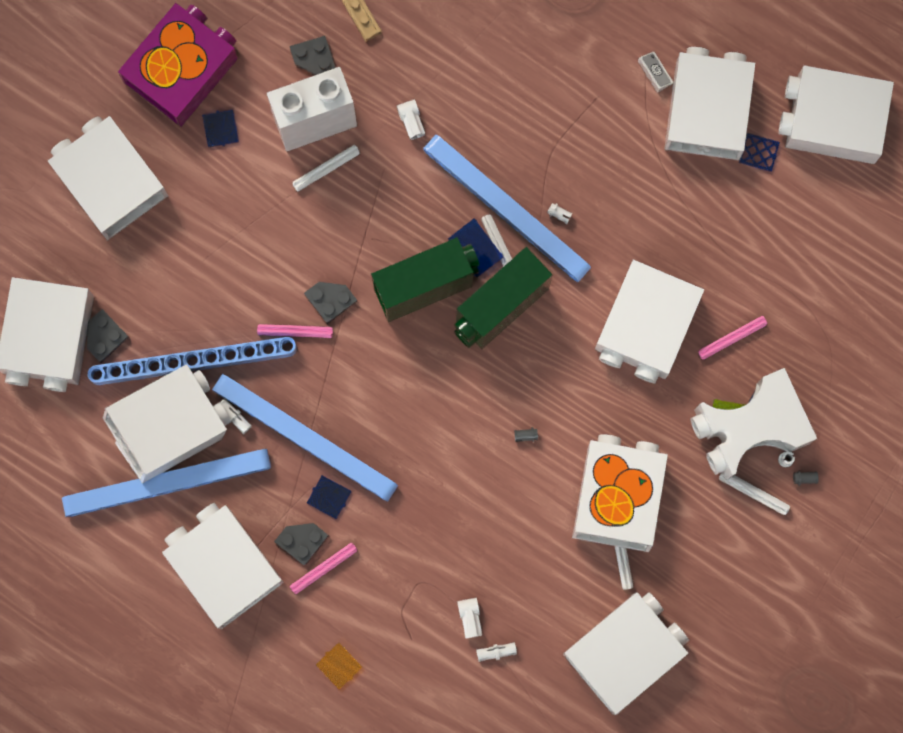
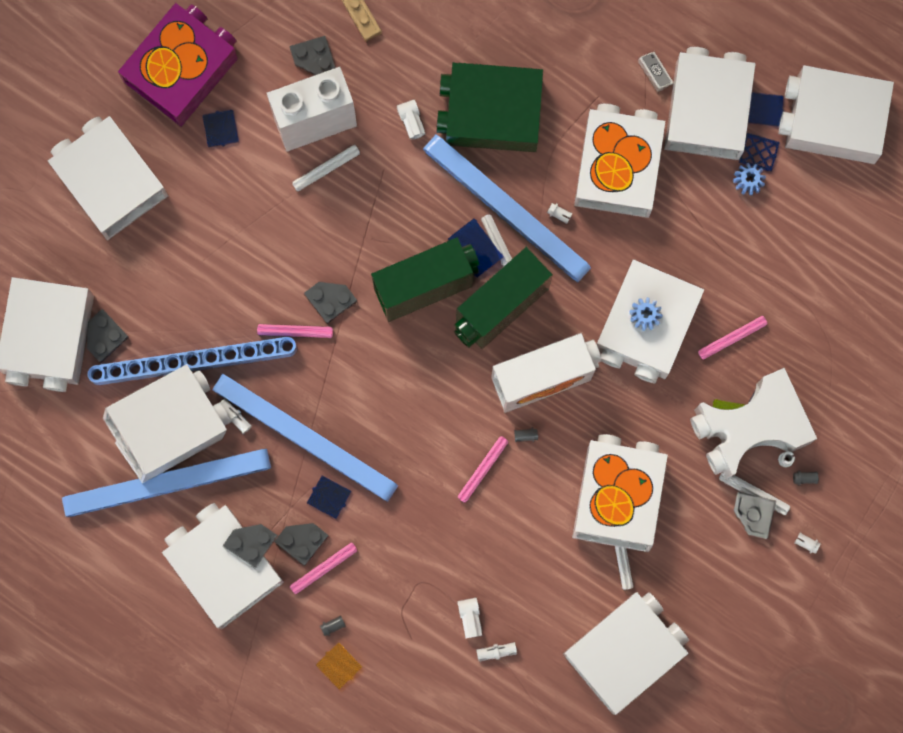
(250, 543): none -> dark grey plate
(332, 626): none -> dark grey pin
(483, 468): none -> bright pink axle
(491, 107): none -> dark green brick
(545, 371): none -> white brick
(620, 161): none -> white brick
(652, 319): none -> light blue gear
(750, 172): none -> light blue gear
(755, 514): none -> plate
(765, 109): none -> clear blue piece
(808, 543): none -> white pin

